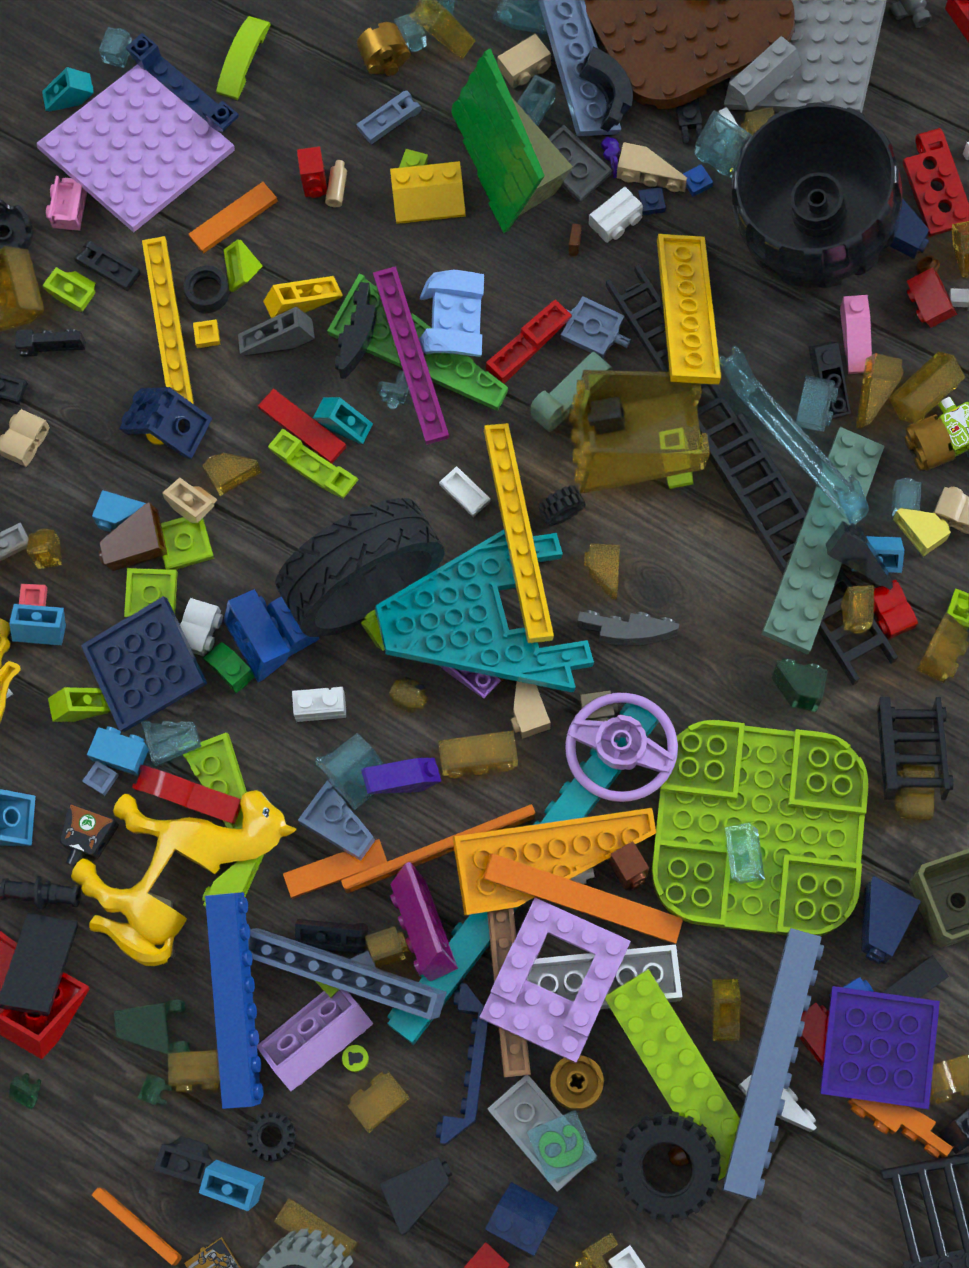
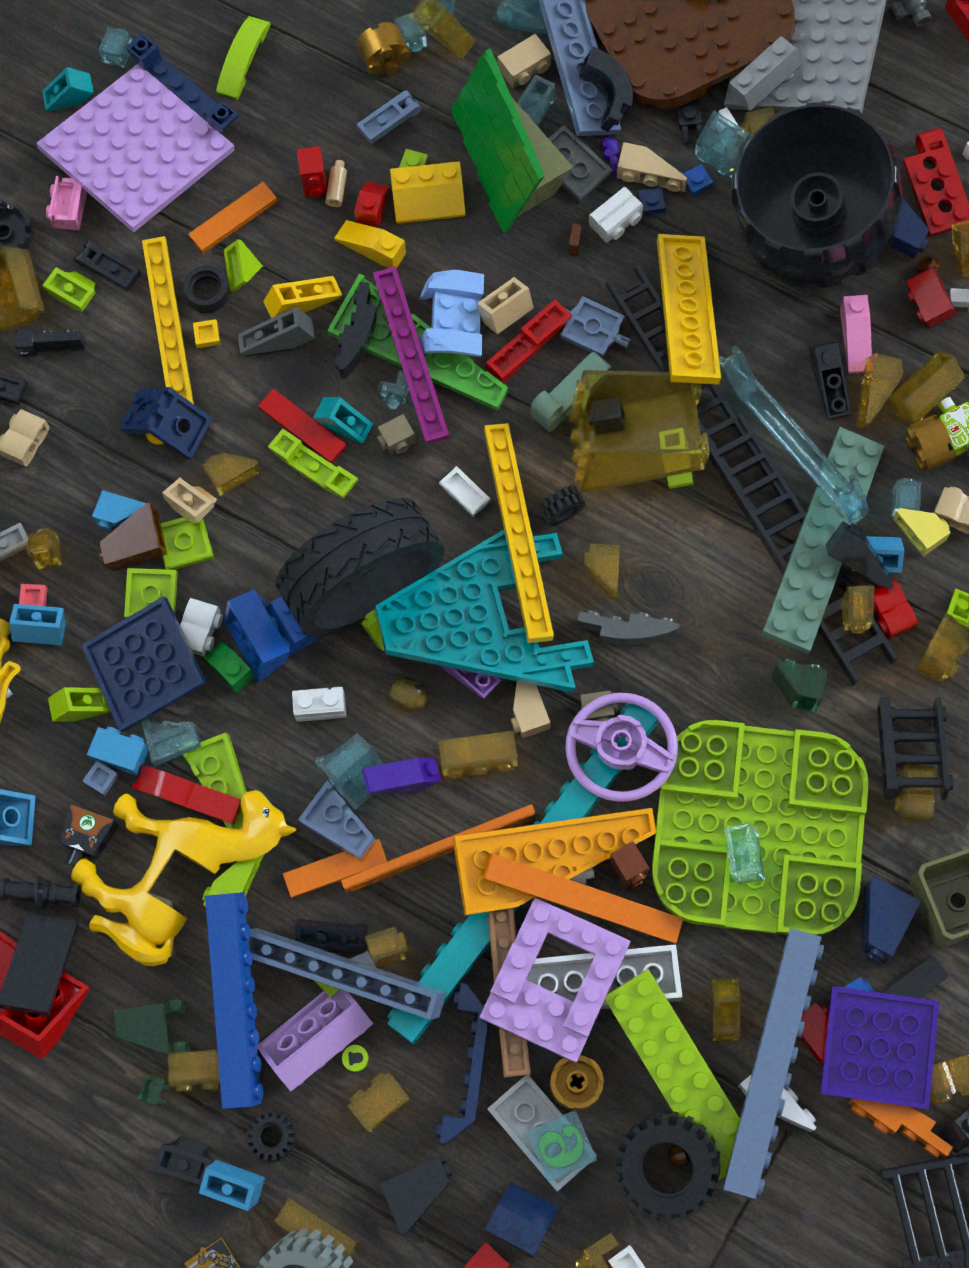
(23, 1091): clear green tile -> none
(137, 1226): orange tile -> none
(371, 204): none -> red slope
(372, 243): none -> yellow slope
(396, 435): none -> dark tan brick
(422, 924): magenta slope -> none
(505, 305): none -> tan brick
(815, 403): clear light blue brick -> none

